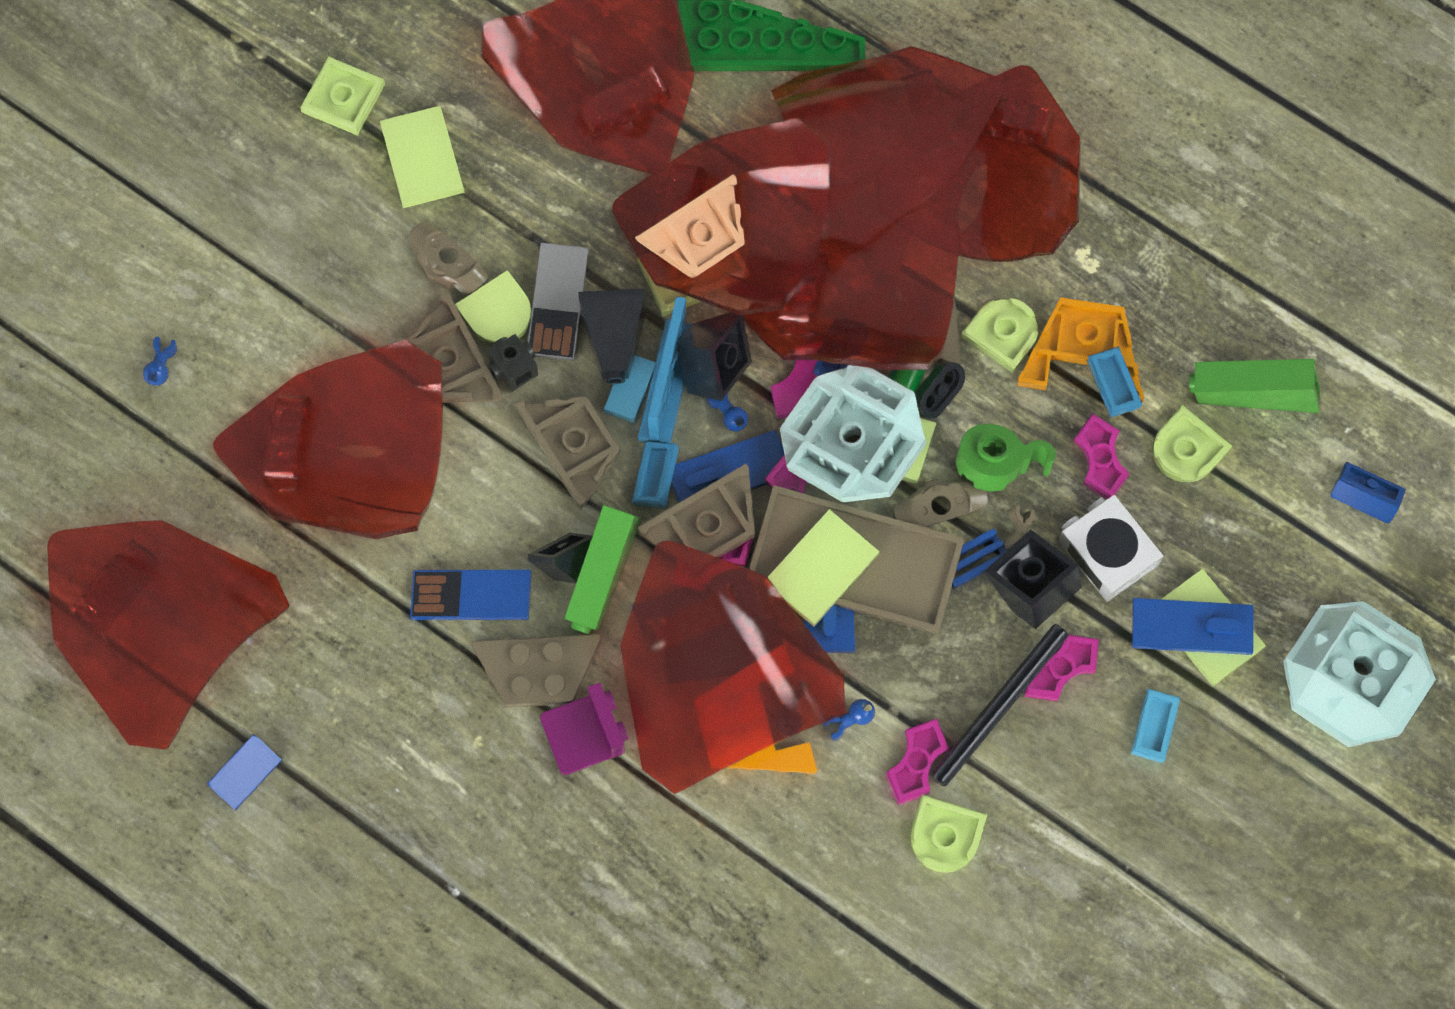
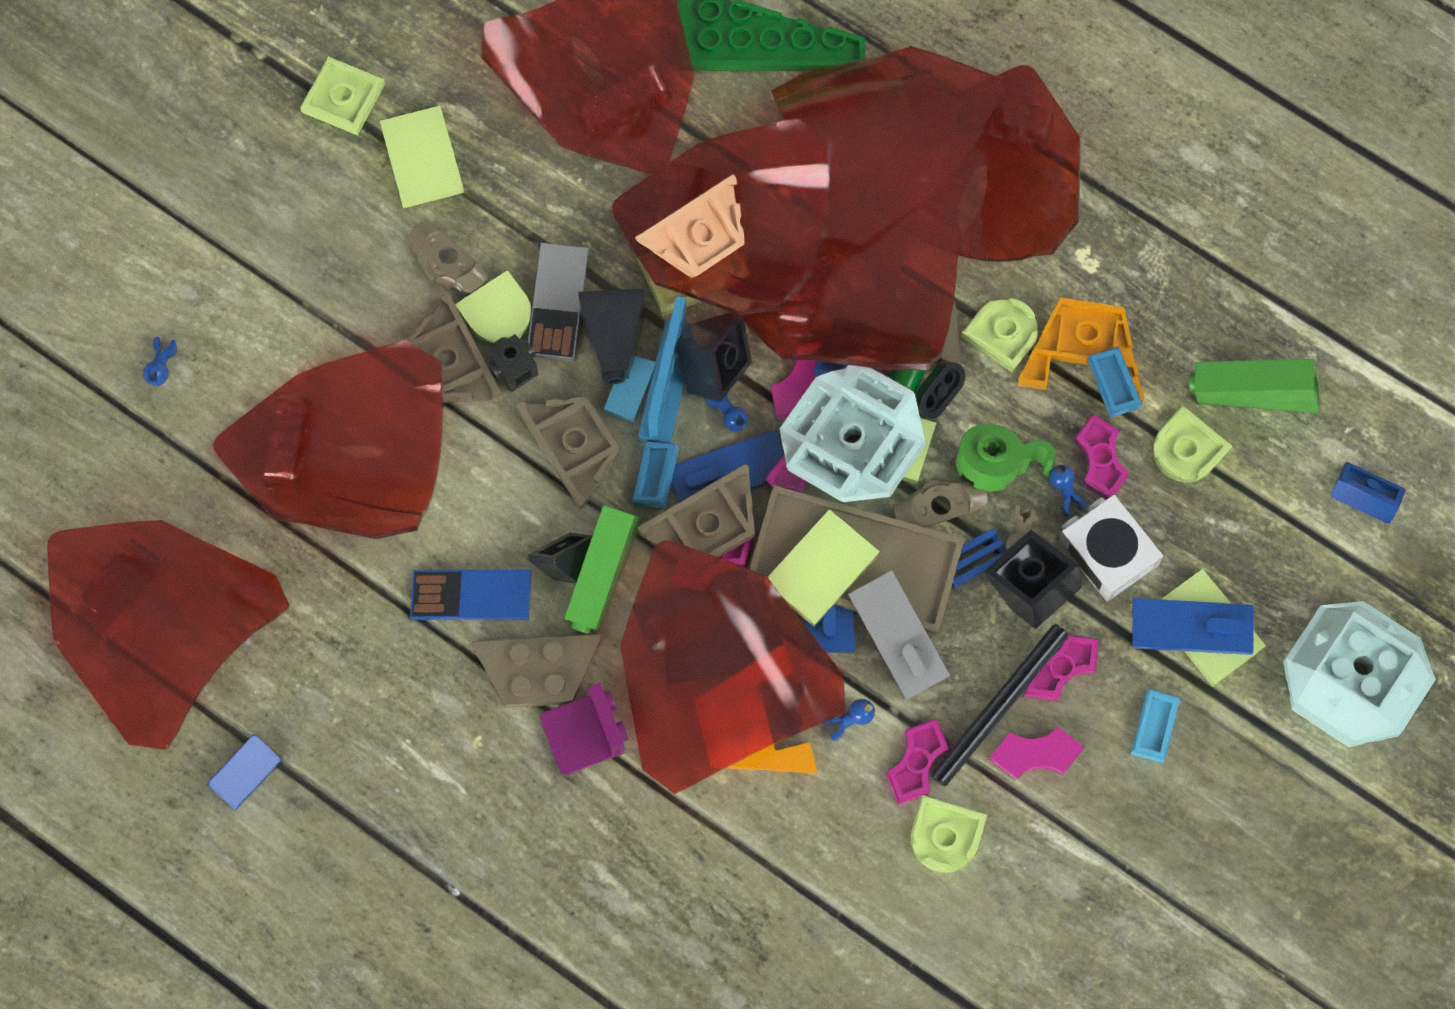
(899, 635): none -> light grey piece
(1050, 752): none -> dark pink tile
(1064, 482): none -> blue arm

